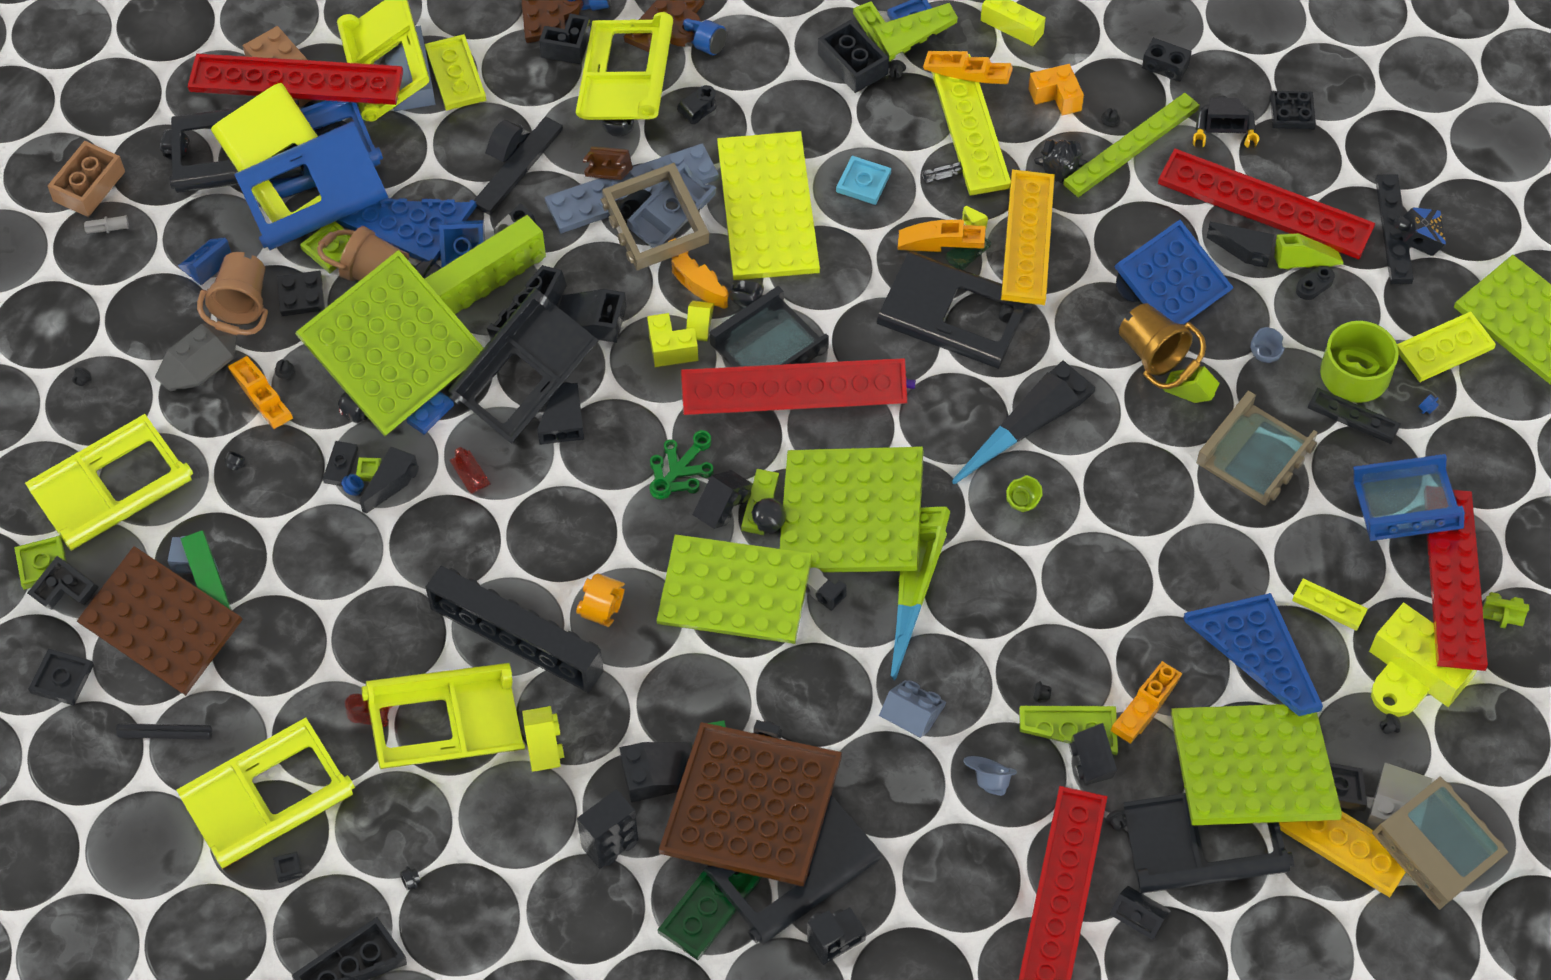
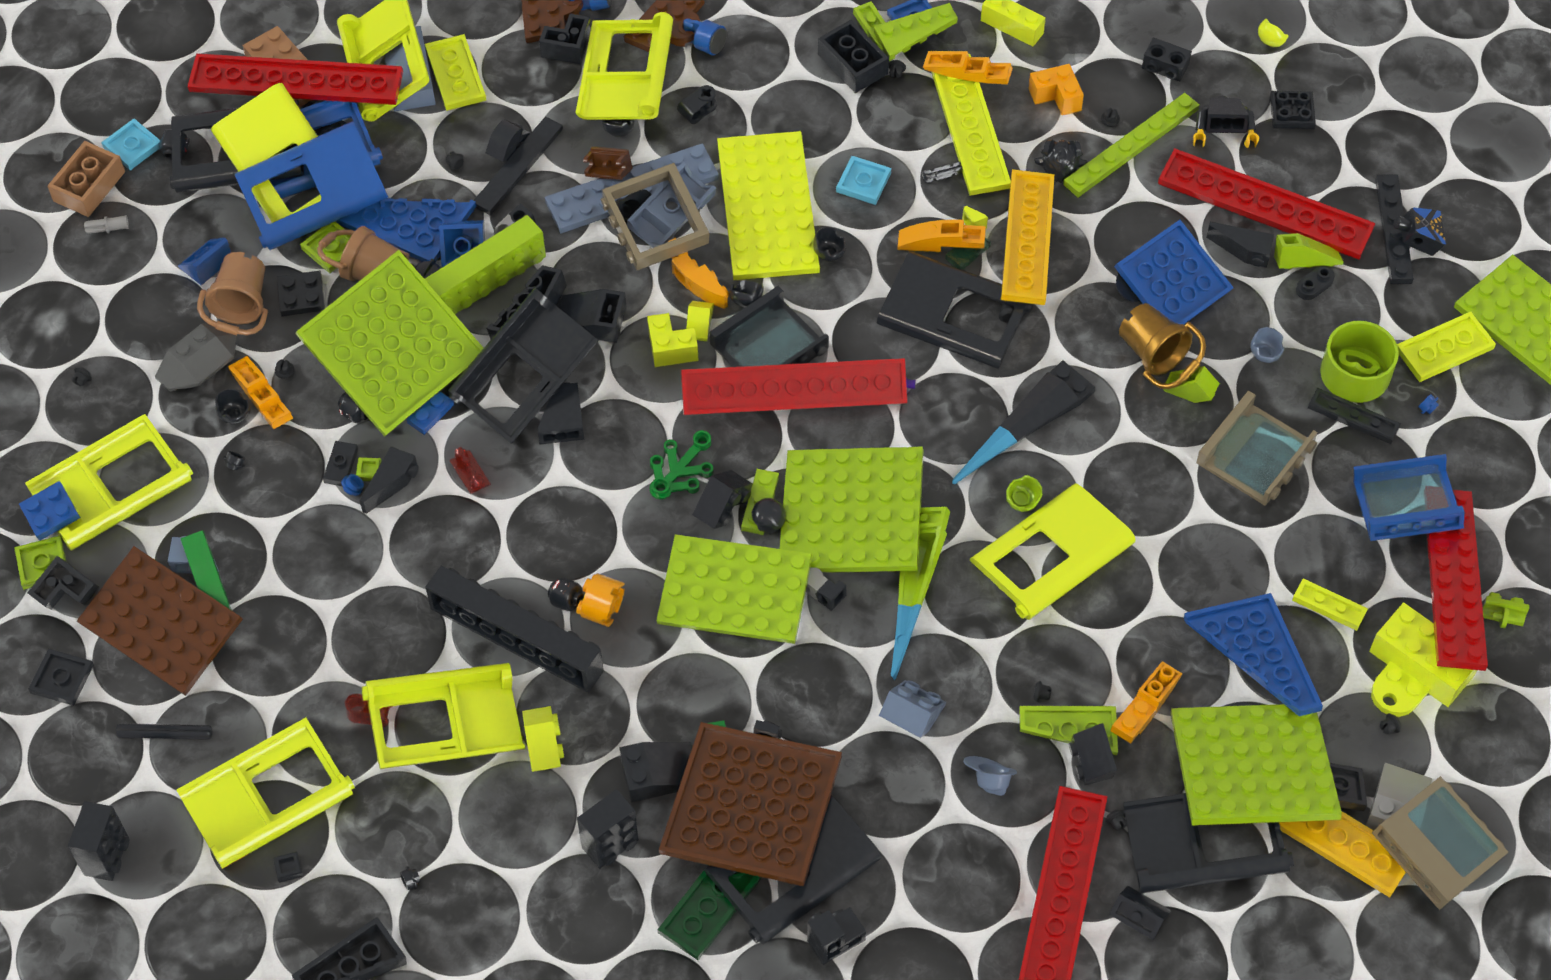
(49, 510): none -> blue plate
(98, 841): none -> black brick
(132, 143): none -> medium azure plate
(232, 406): none -> black hair
(454, 160): none -> black piece
(565, 594): none -> black head
(829, 244): none -> black hair
(1079, 528): none -> neon yellow piece
(1271, 34): none -> neon yellow hair

